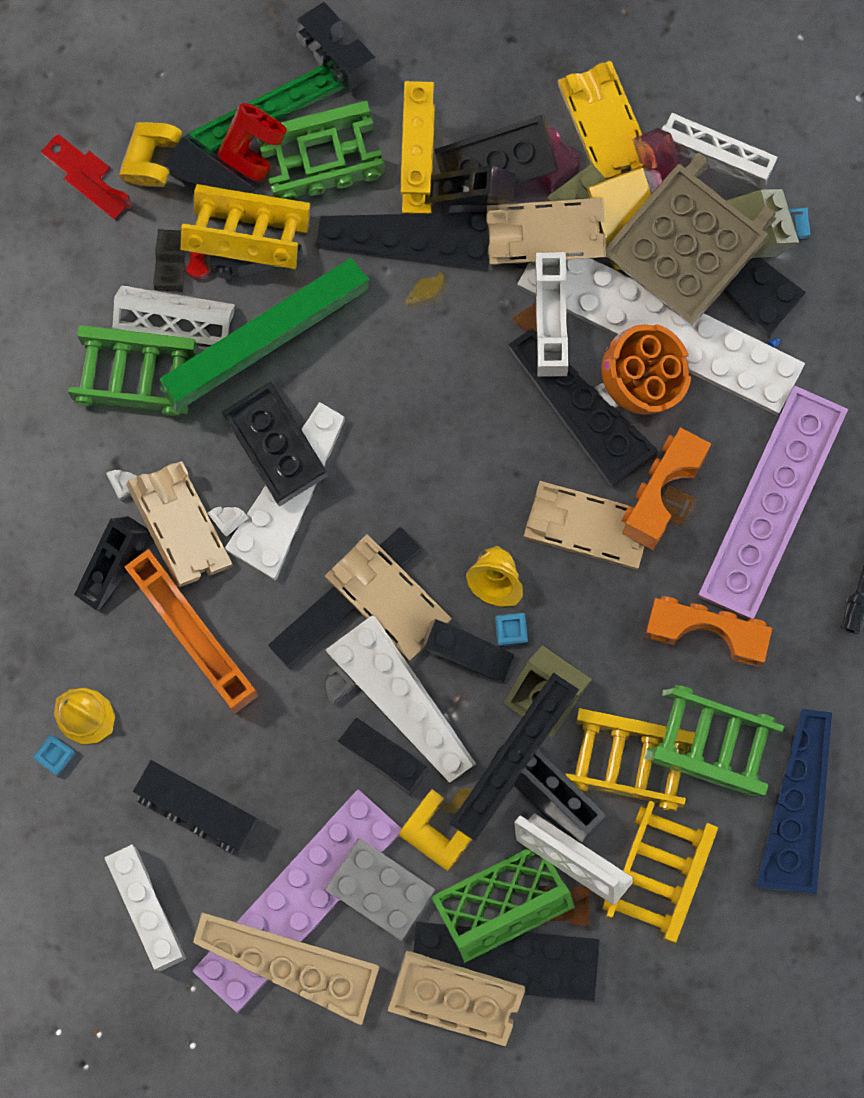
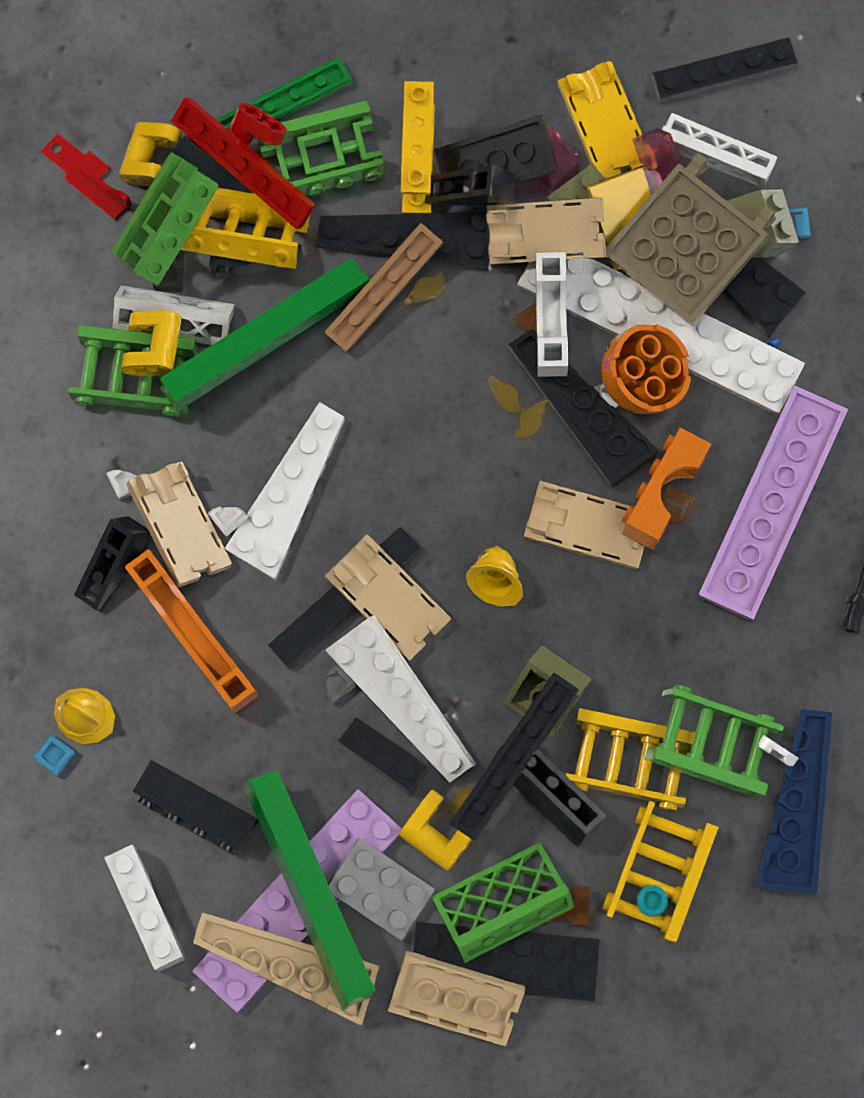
(165, 218): none -> bright green fence
(165, 334): none -> yellow connector
(197, 268): red piece -> none
(243, 163): none -> red plate
(275, 443): black tile -> none
(309, 889): none -> green tile
(347, 63): black arch -> none
(383, 287): none -> medium nougat plate
(467, 650): black slope -> none
(506, 396): none -> clear yellow piece
(511, 629): dark azure tile -> none
(530, 420): none -> clear yellow piece
(572, 858): white fence -> none
(651, 900): none -> teal tile
(724, 69): none -> black plate
(745, 639): orange arch -> none
(777, 751): none -> white tile

